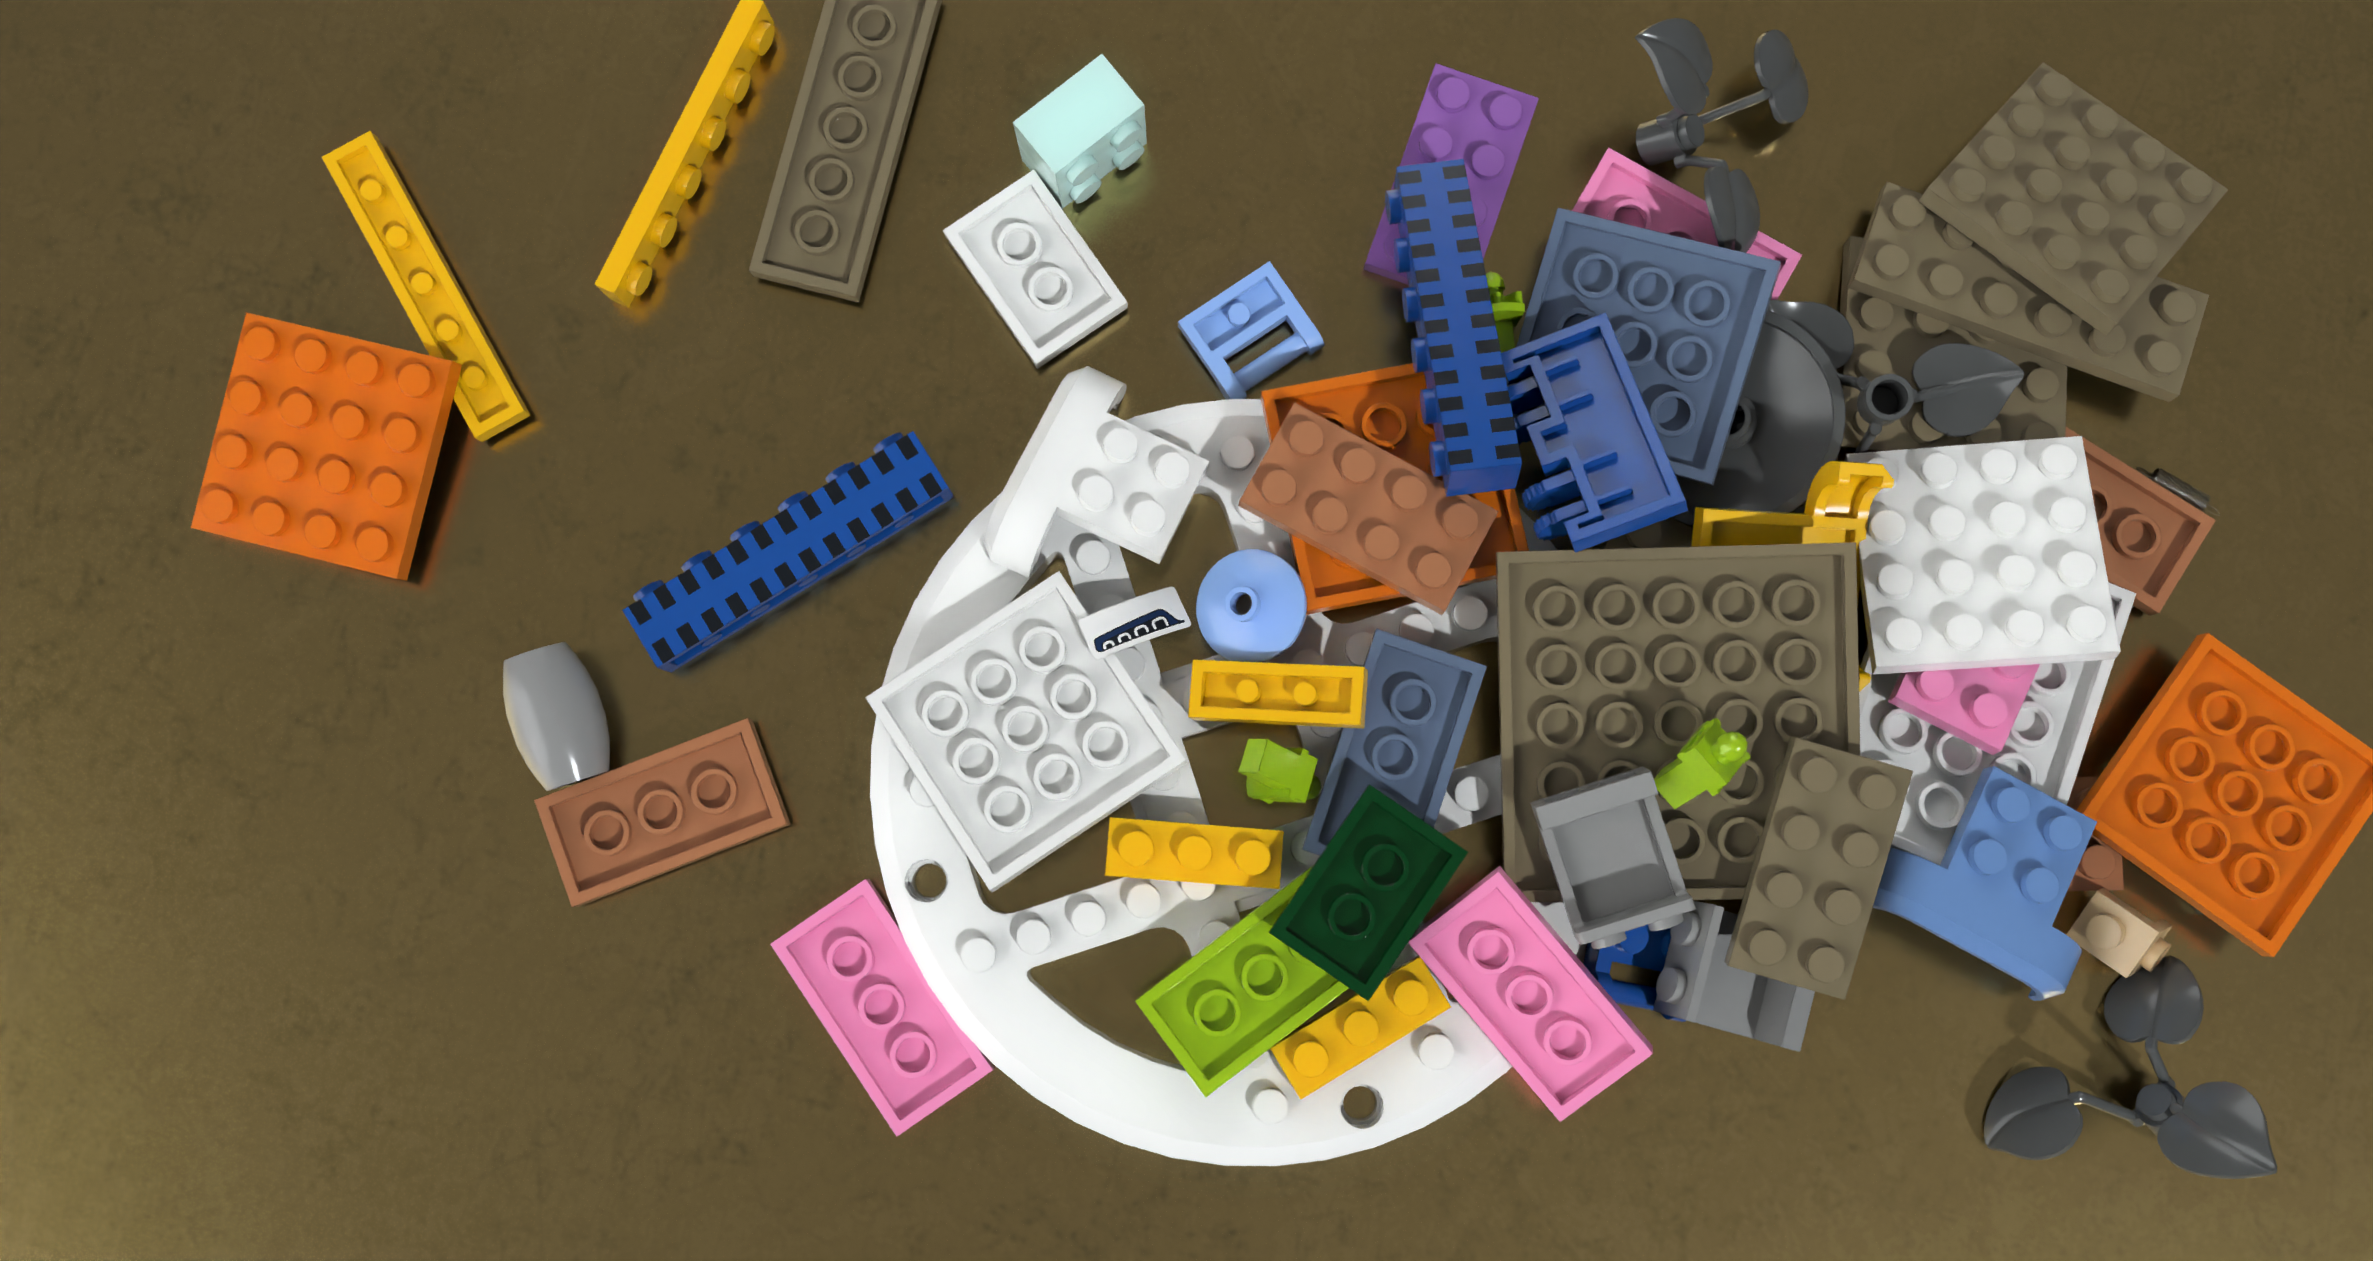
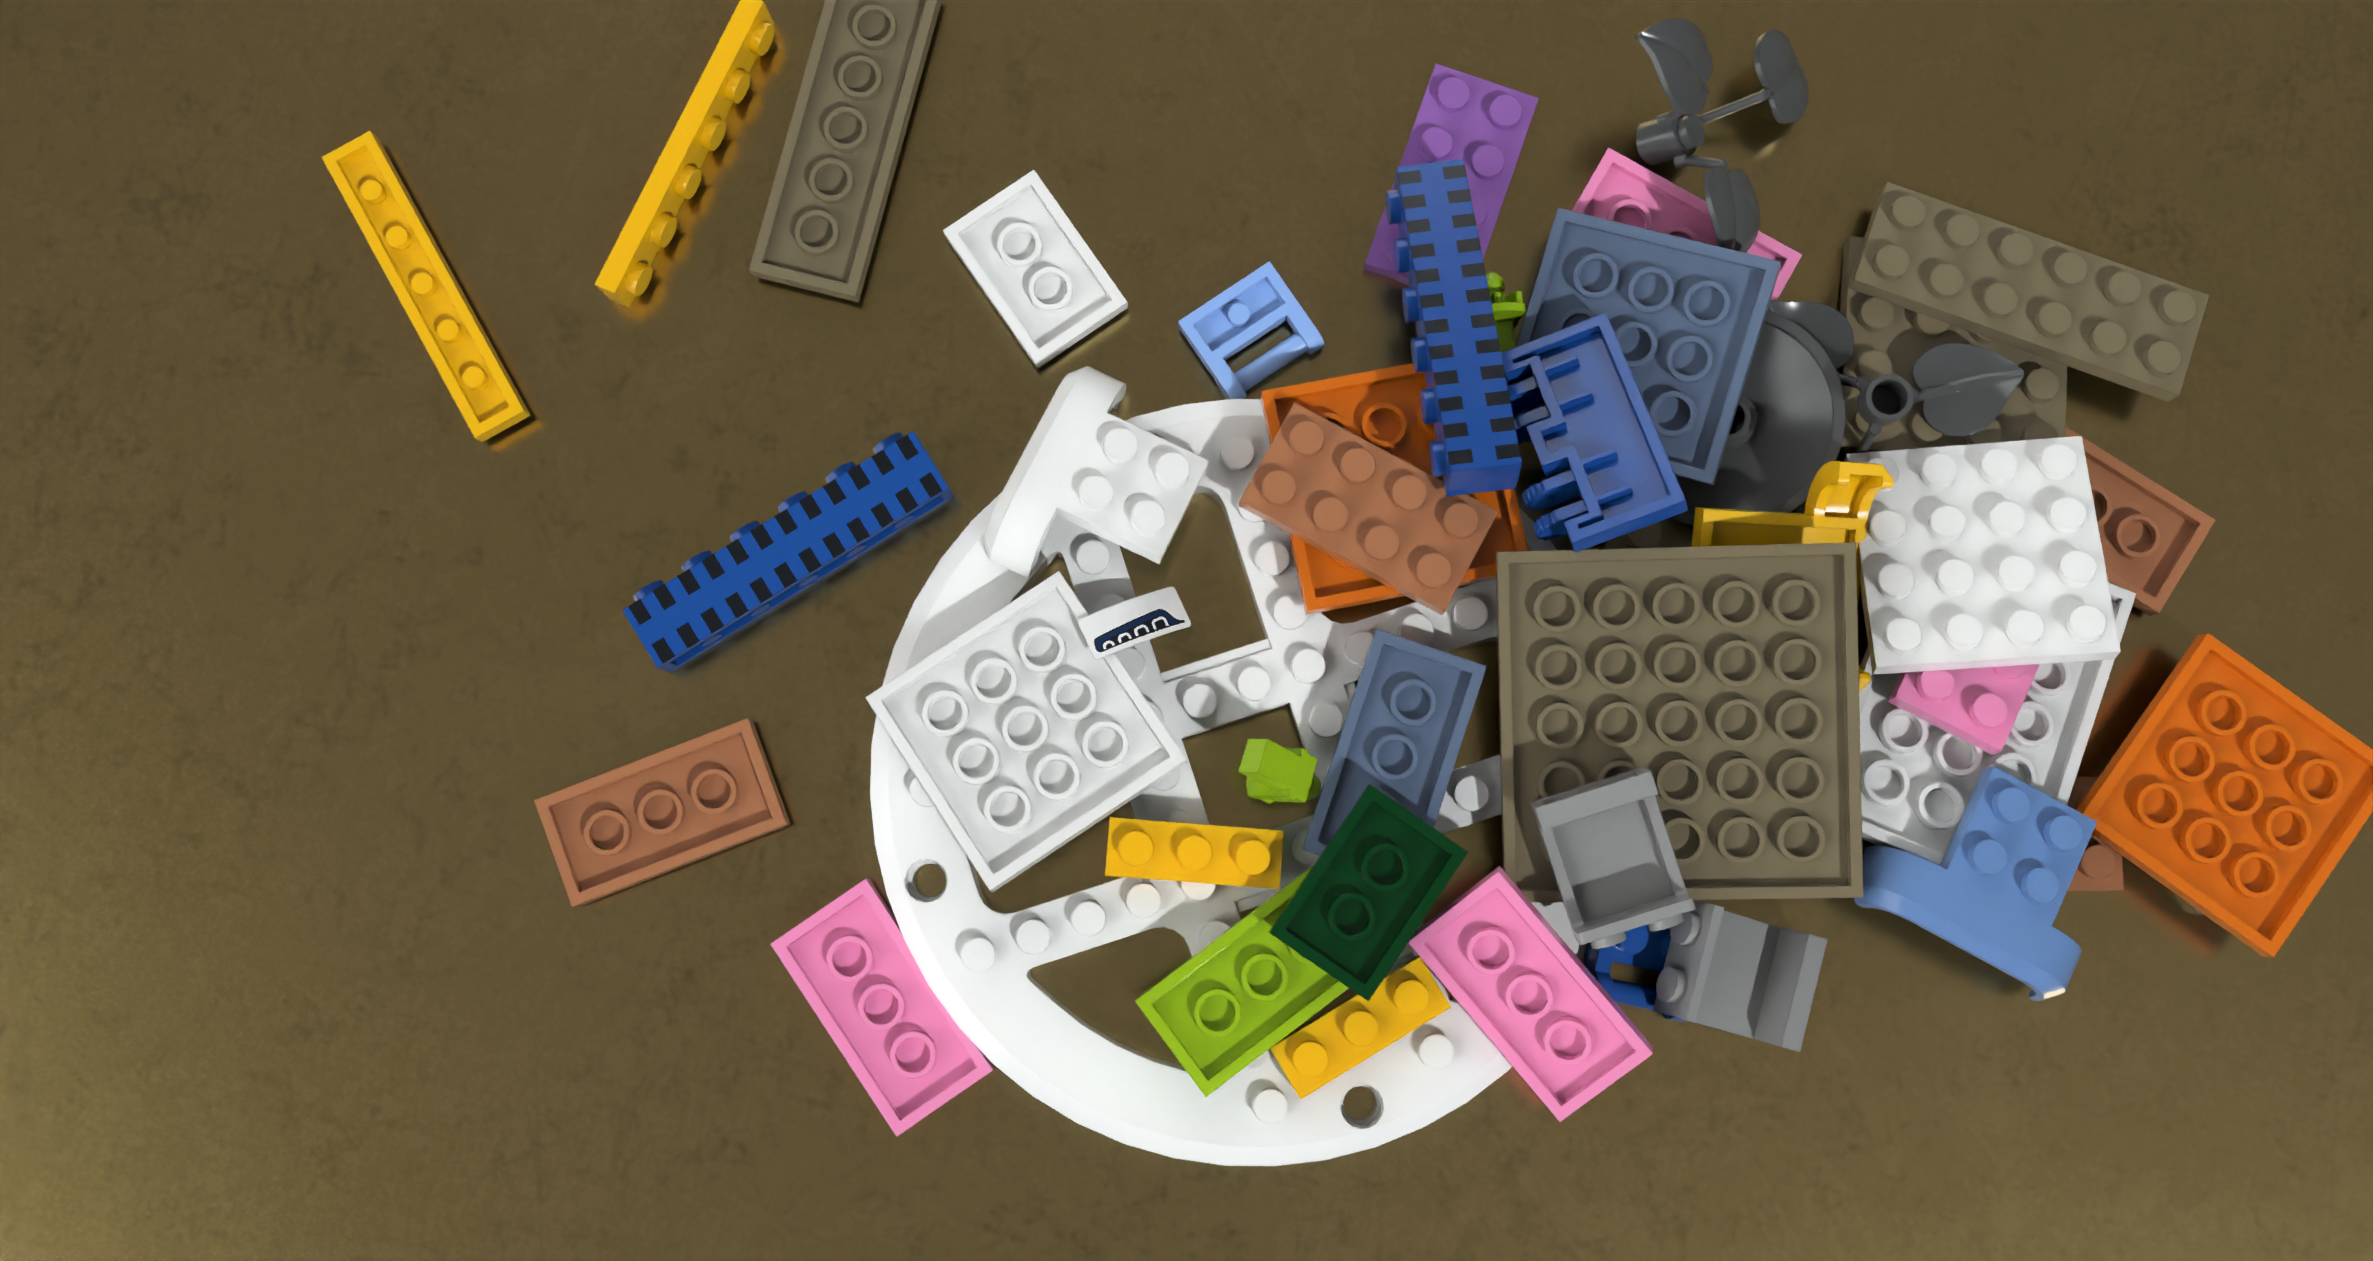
(326, 446): orange plate -> none
(556, 716): light grey piece -> none
(1082, 132): light aqua brick -> none
(1275, 612): light blue dish -> none
(1278, 693): yellow plate -> none
(1703, 764): lime piece -> none
(1818, 867): dark tan plate -> none
(2073, 197): dark tan plate -> none
(2120, 934): tan bracket -> none
(2181, 489): dark tan piece -> none
(2208, 1133): dark grey plant -> none

